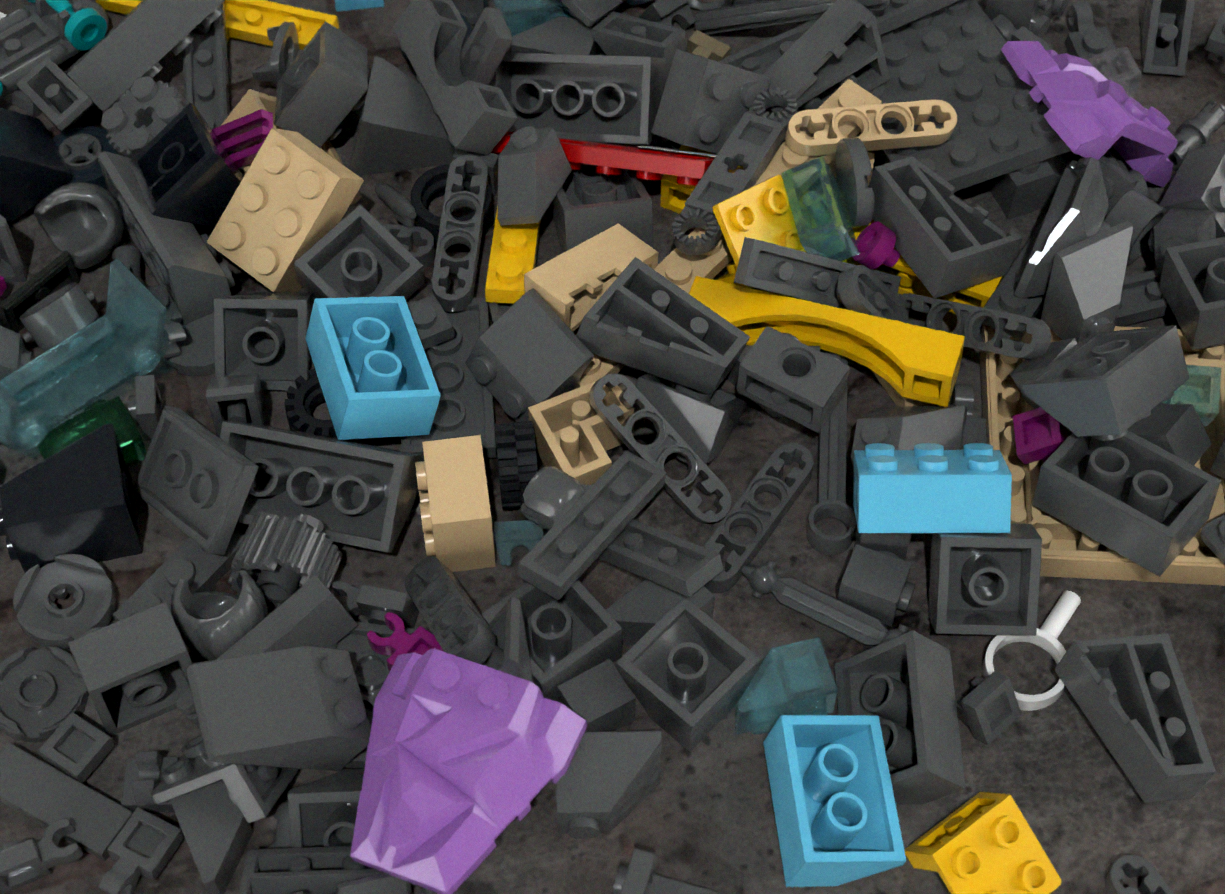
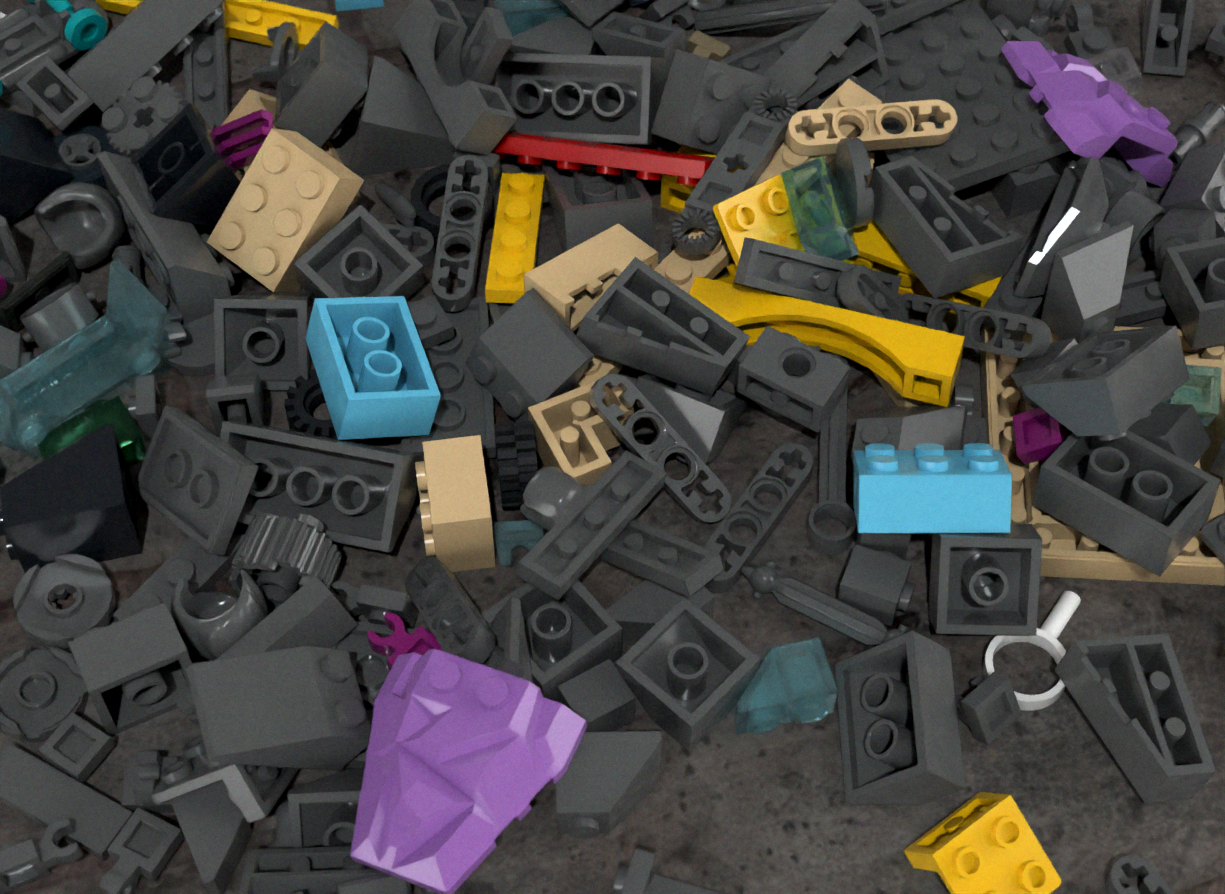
(530, 175): dark grey slope -> none
(675, 150): white sticker -> none
(832, 799): medium azure slope -> none
(876, 246): magenta tile -> none

